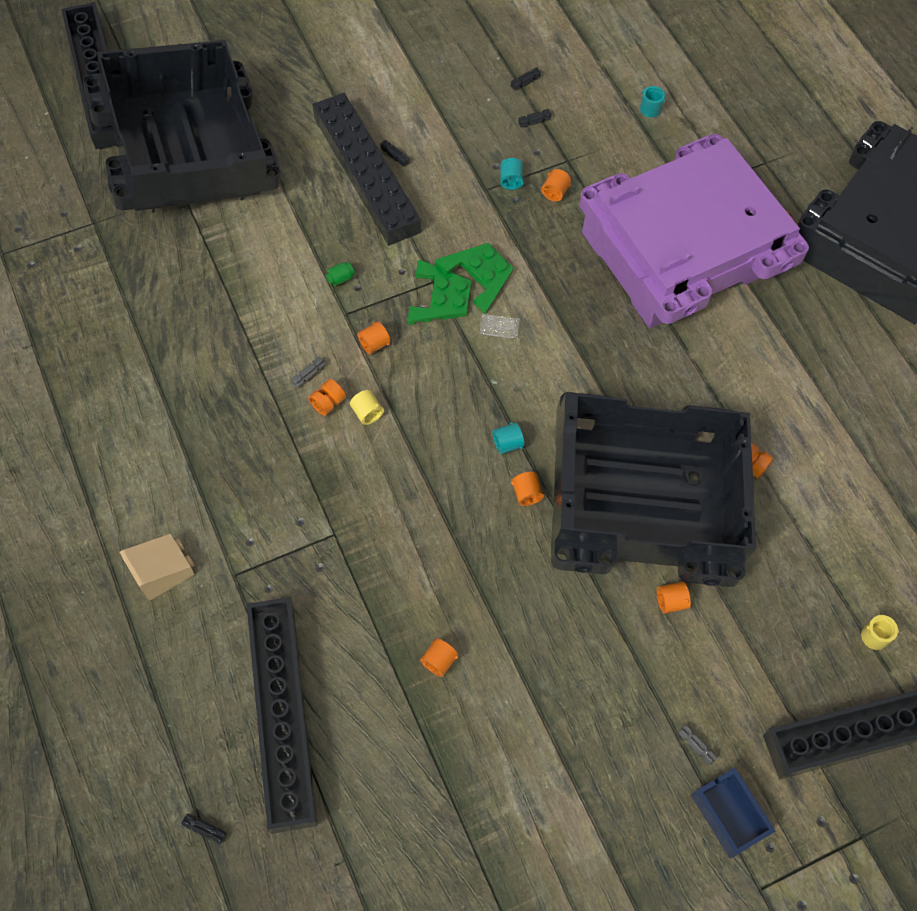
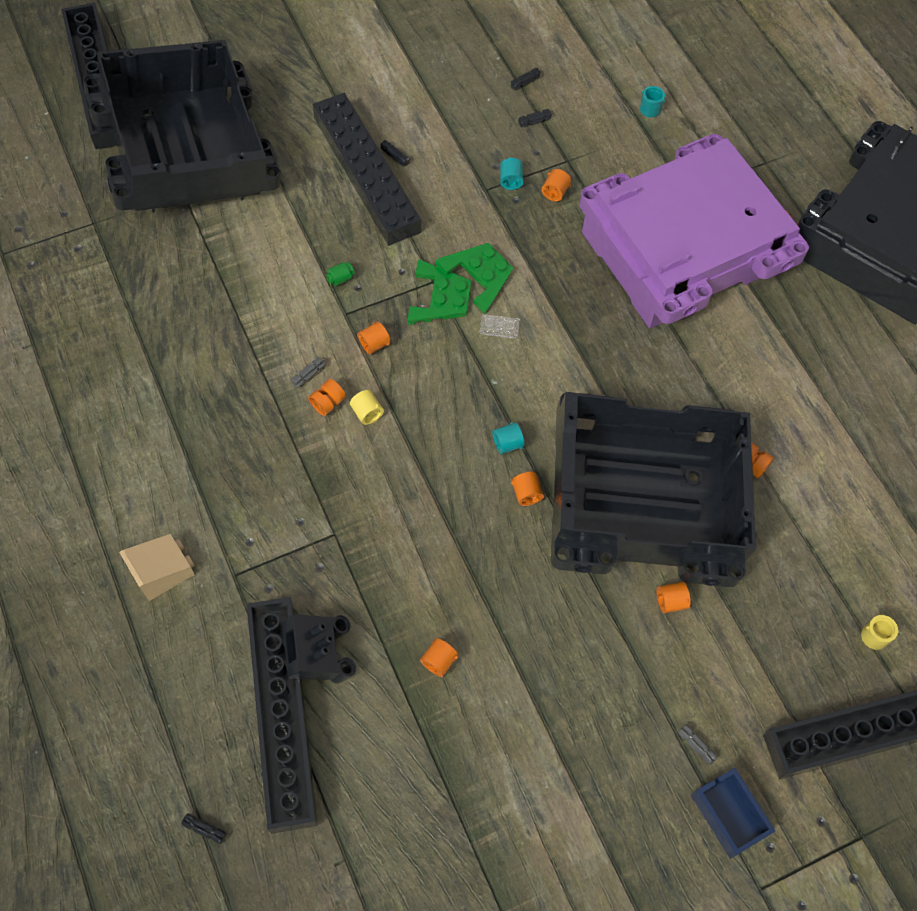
(312, 648): none -> black piece

